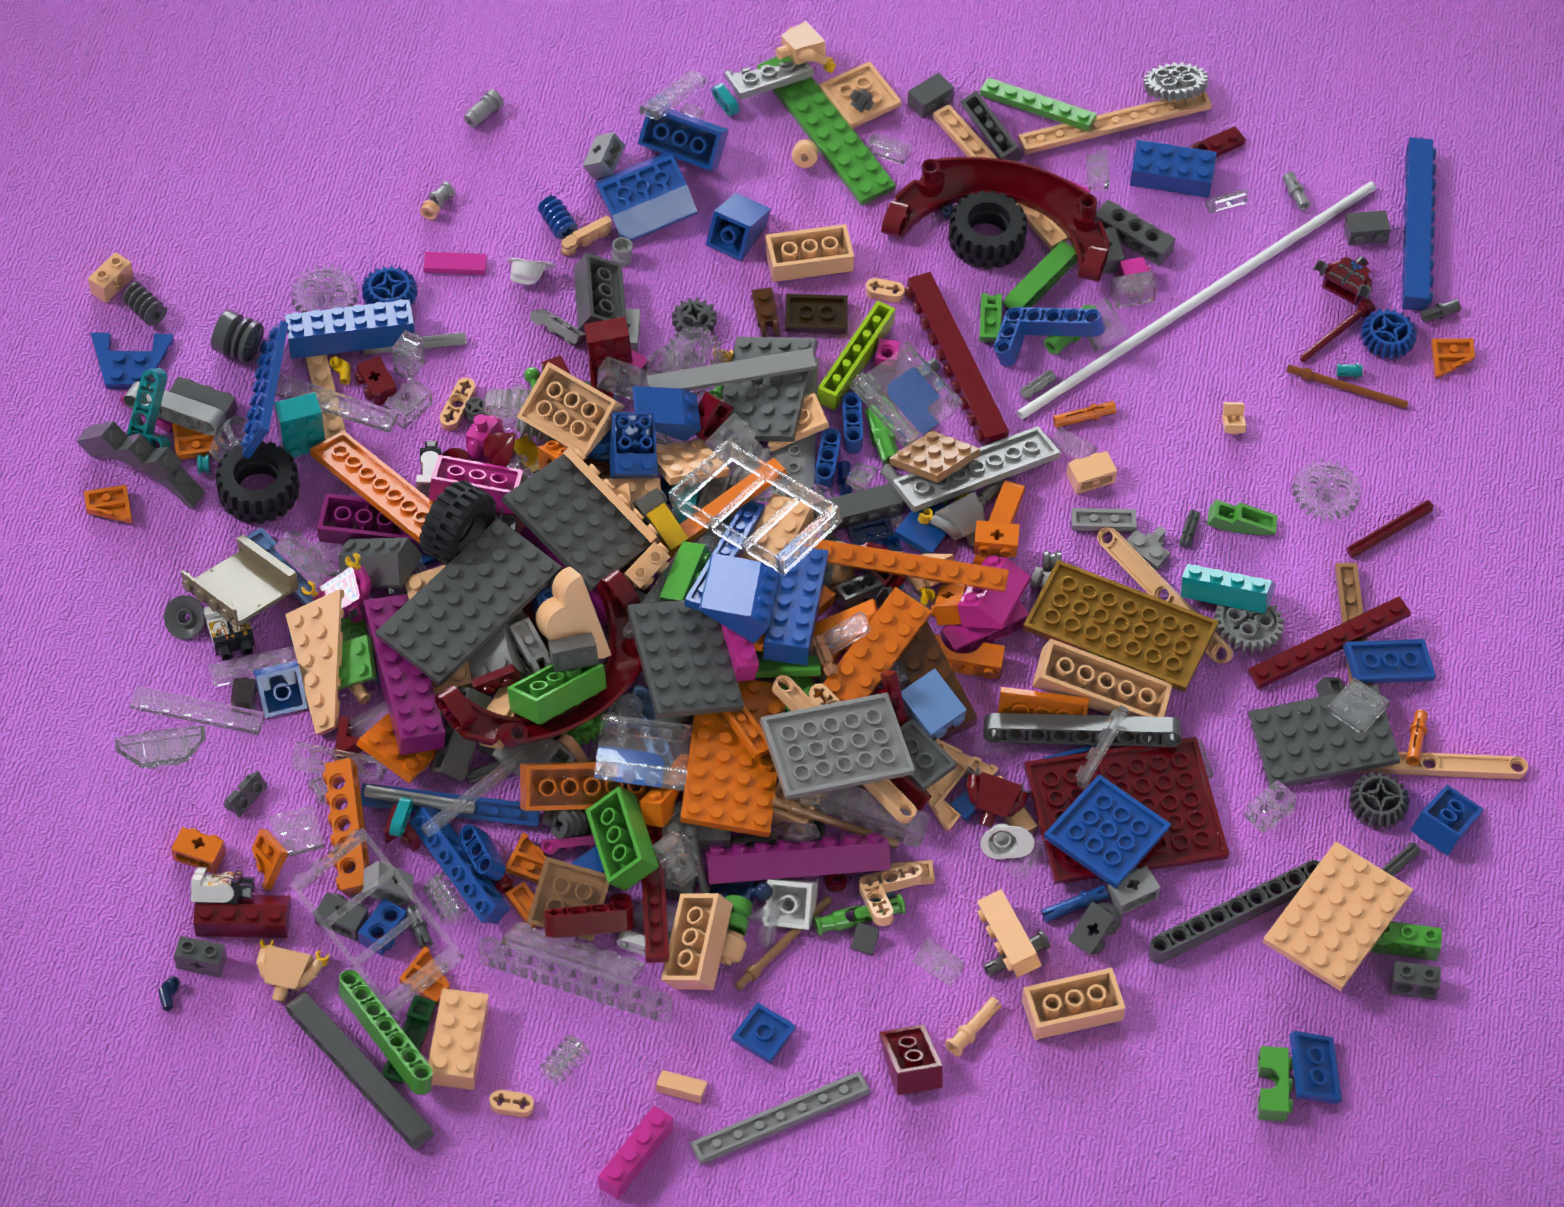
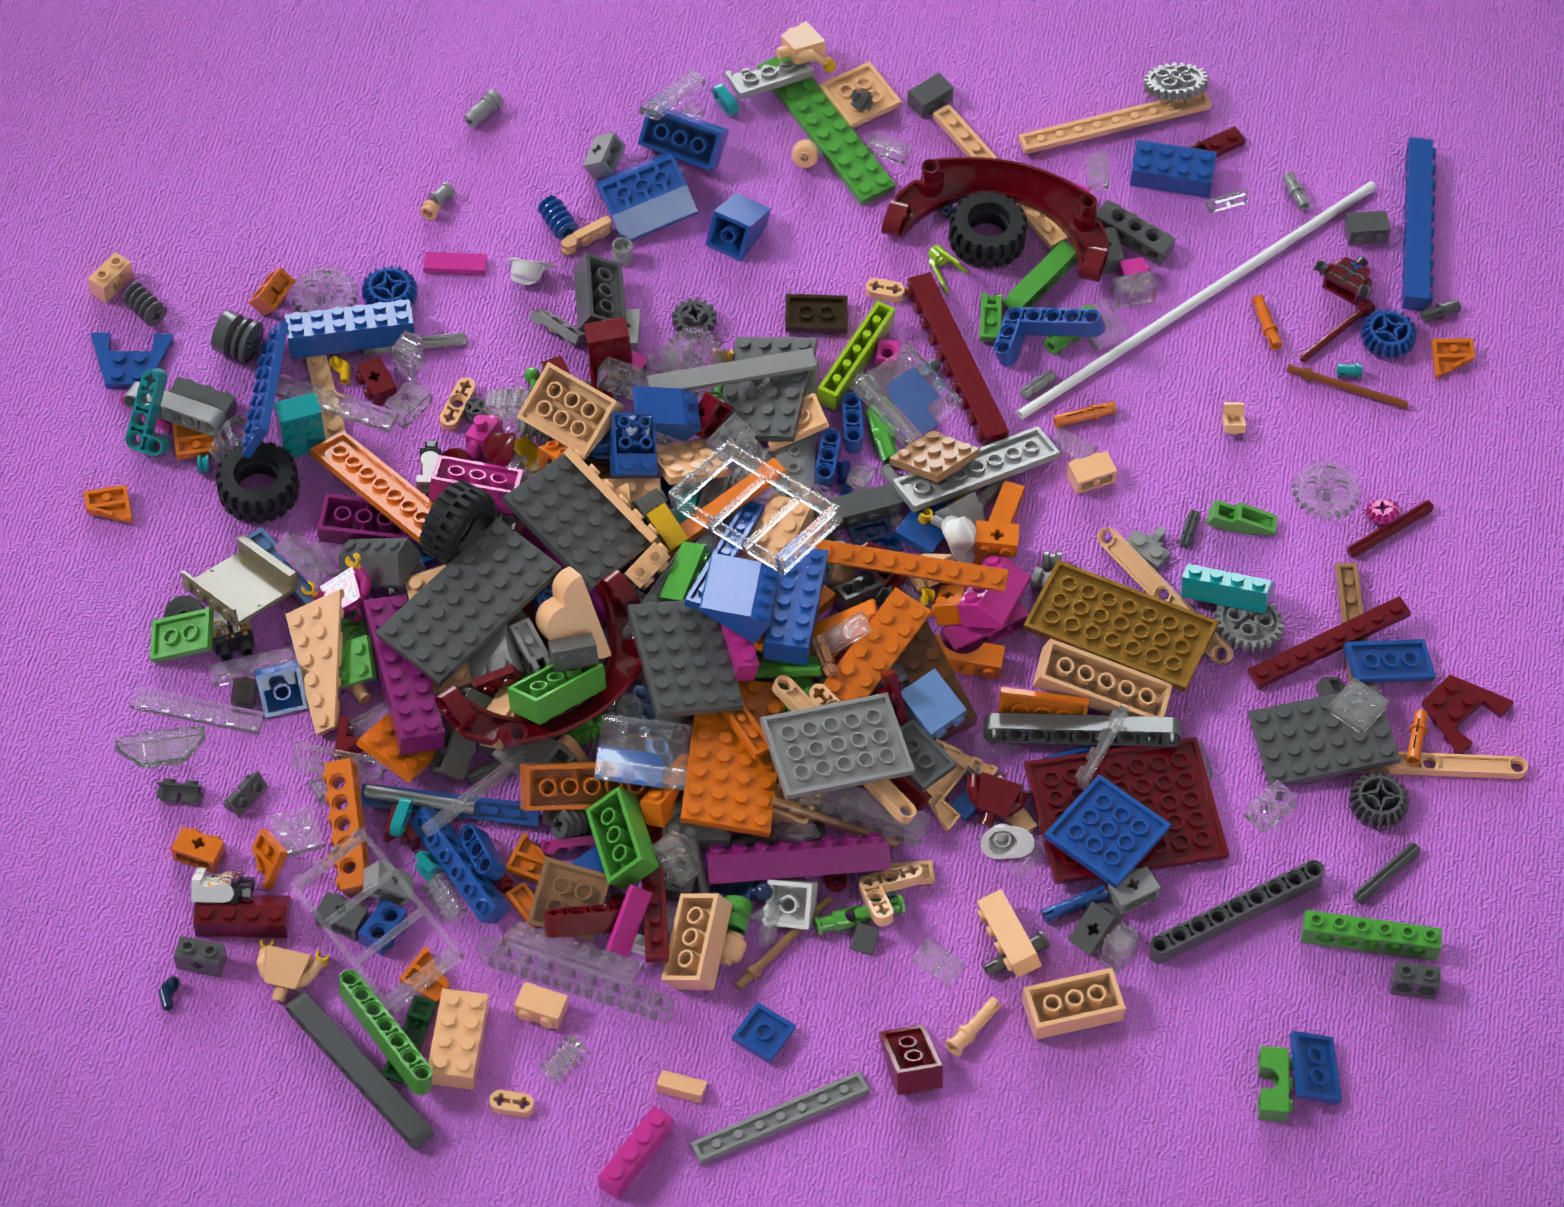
(159, 463): dark grey arch -> none
(171, 789): none -> dark grey hinge
(181, 635): none -> bright green plate
(272, 291): none -> orange brick
(419, 928): dark grey axle -> none
(427, 865): none -> teal bracket
(541, 1006): none -> light nougat brick
(629, 921): none -> dark pink tile
(765, 310): reddish brown hinge -> none
(809, 253): light nougat brick -> none
(940, 257): none -> lime plant
(960, 537): none -> white piece
(991, 127): dark grey brick -> none
(1038, 104): bright green plate -> none
(1095, 519): light grey plate -> none
(1119, 947): none -> clear brick
(1269, 329): none -> orange pin
(1337, 916): light nougat plate -> none
(1375, 515): none -> dark pink gear
(1446, 819): blue slope -> none
(1455, 702): none -> dark red wing

